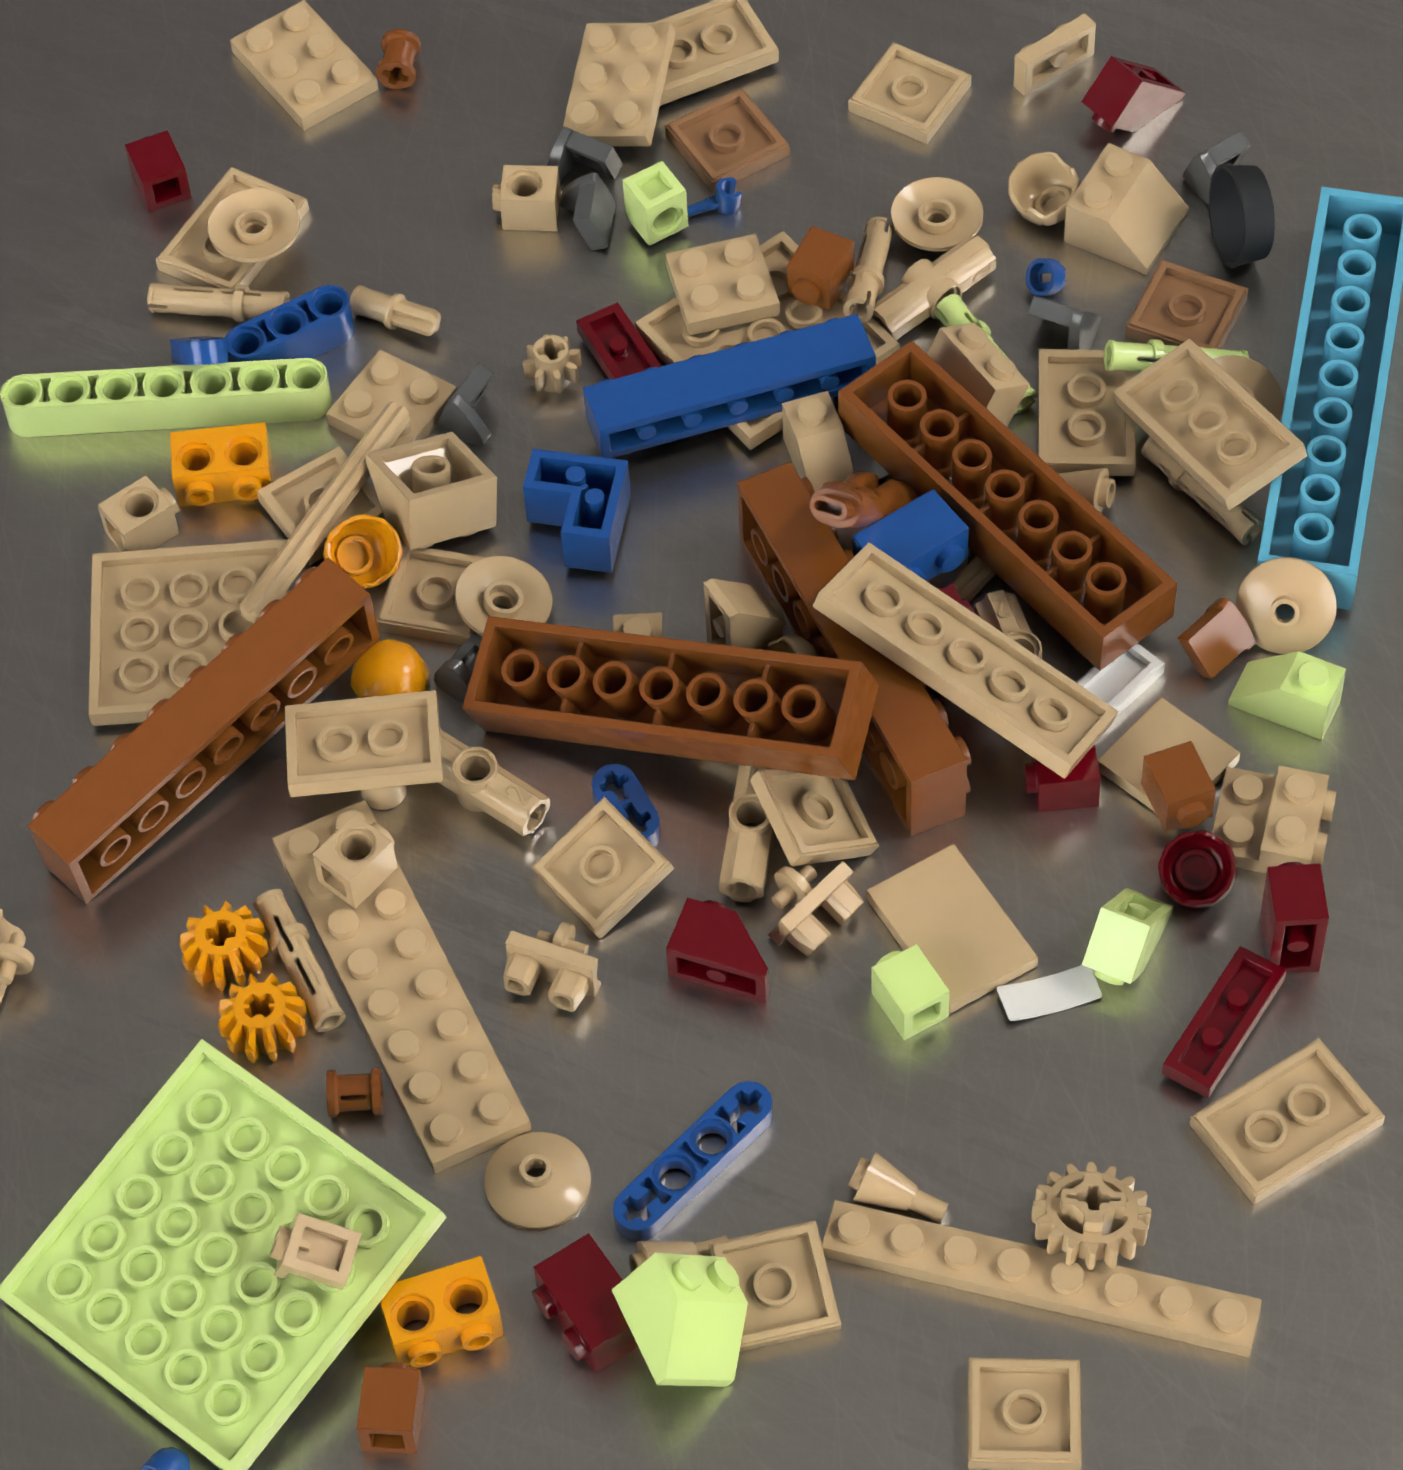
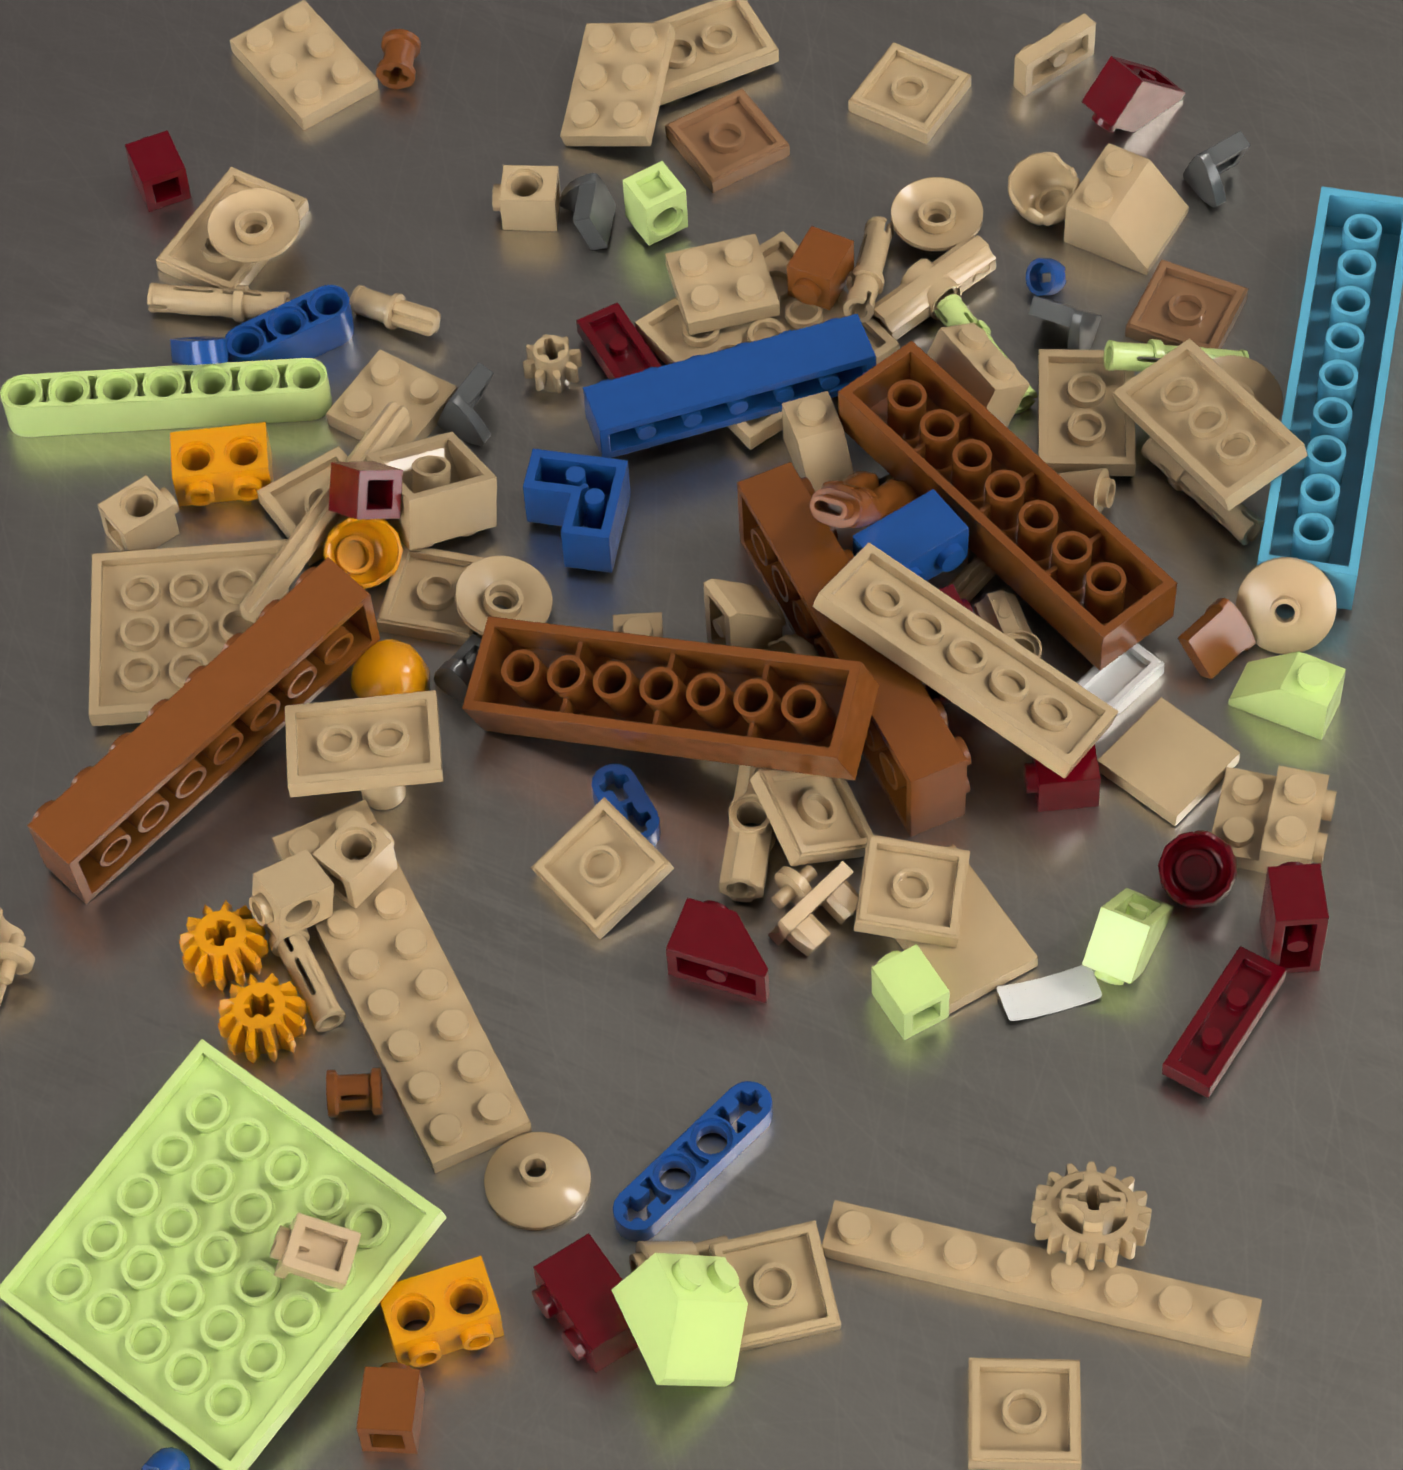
(291, 895): none -> tan brick
(365, 490): none -> dark red brick
(498, 793): tan piece -> none
(554, 960): tan hips -> none
(584, 151): dark grey tile -> none
(724, 200): blue hand -> none
(886, 1186): tan cone -> none
(912, 891): none -> tan tile
(1178, 787): dark orange brick -> none
(1241, 214): black tyre -> none
(1286, 1121): tan tile -> none

